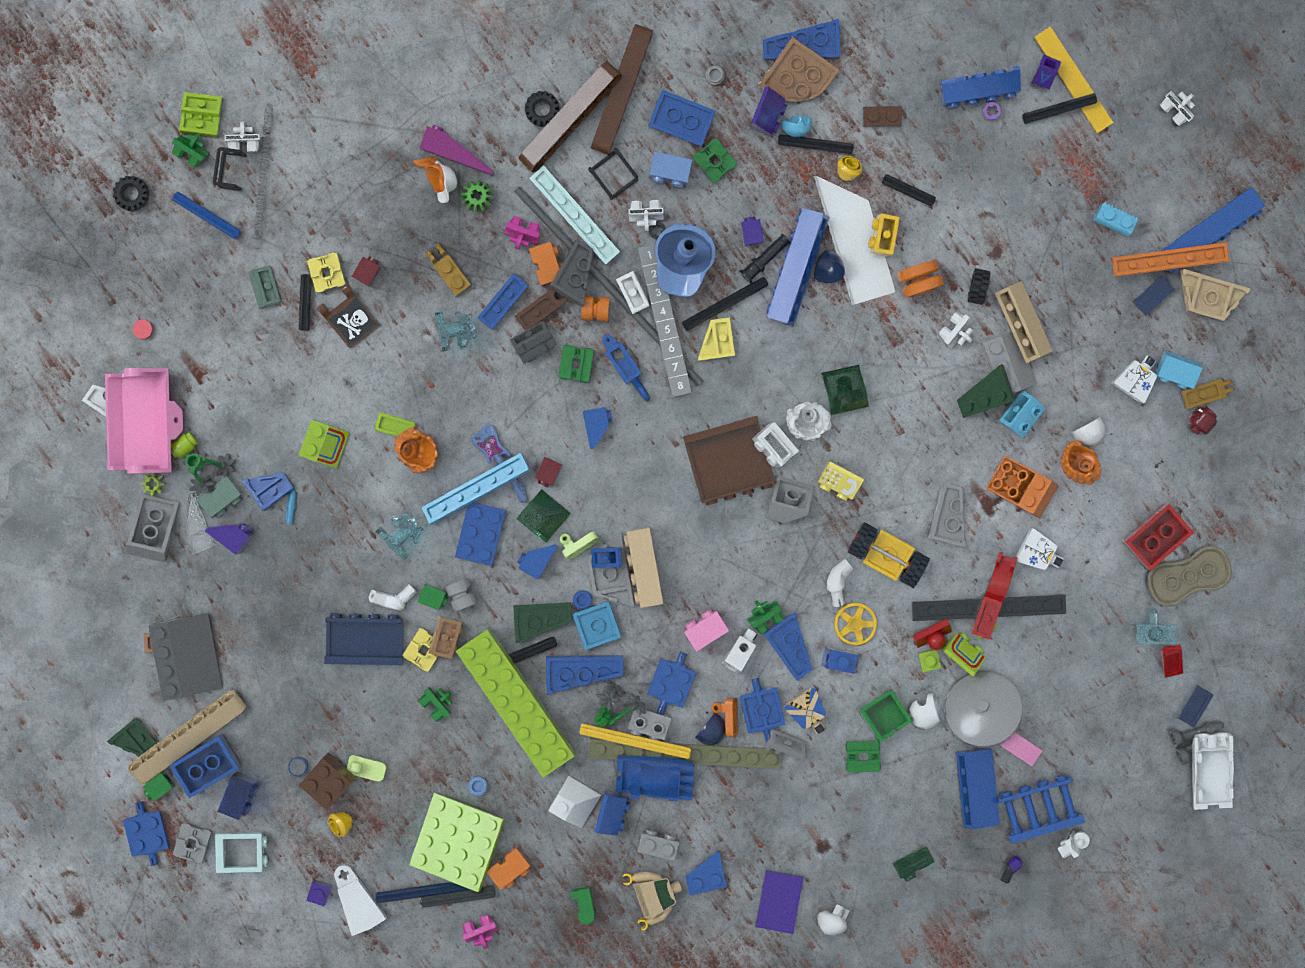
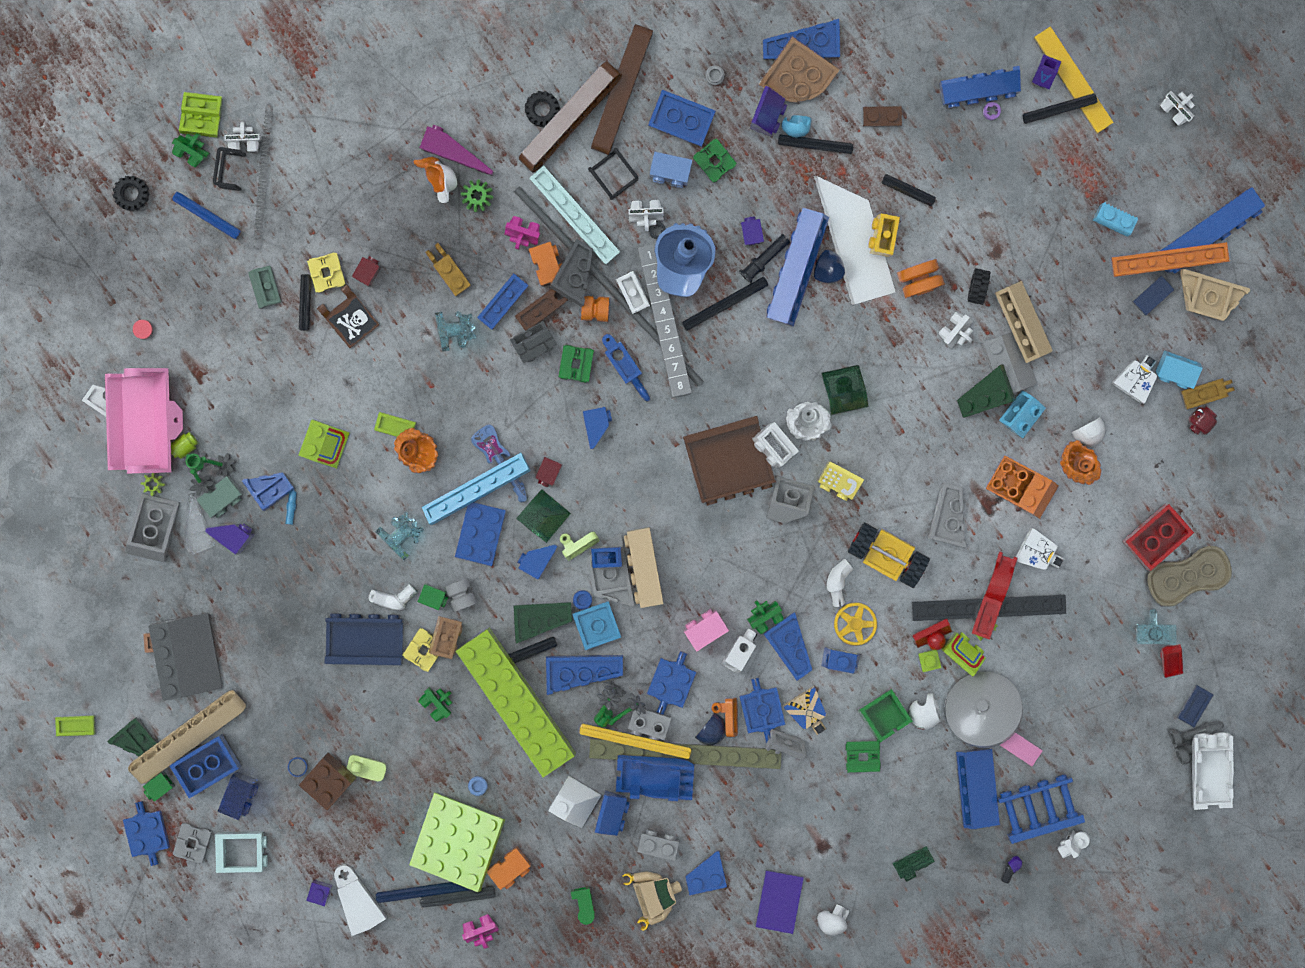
(75, 725): none -> lime tile
(340, 823): yellow cone -> none
(718, 340): light yellow wing -> none
(848, 168): yellow cone -> none

